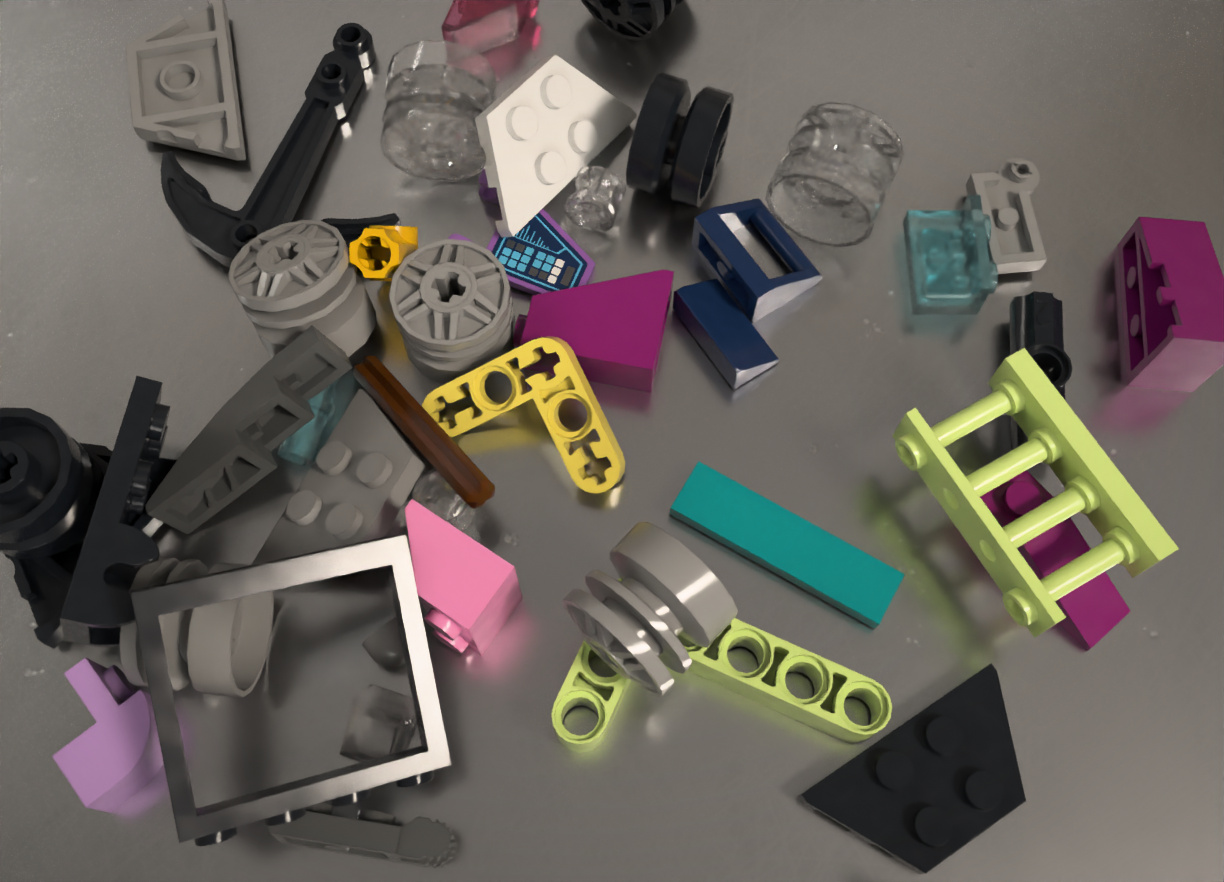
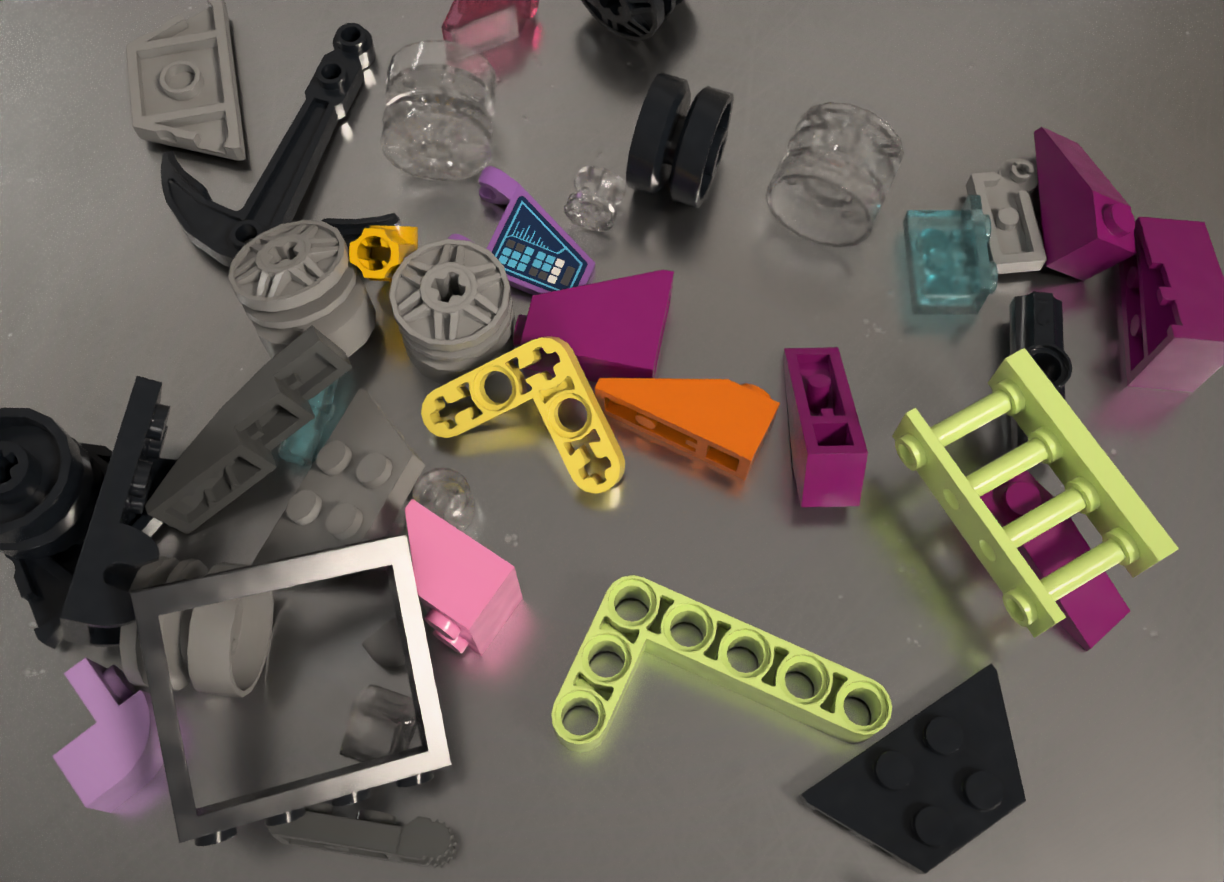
(424, 432): reddish brown axle -> none
(543, 135): white wing -> none
(660, 597): light grey wheel -> none
(699, 416): none -> orange slope
(723, 331): dark blue slope -> none
(736, 268): dark blue tile -> none
(787, 544): teal tile -> none
(824, 429): none -> magenta slope
(1082, 213): none -> magenta slope

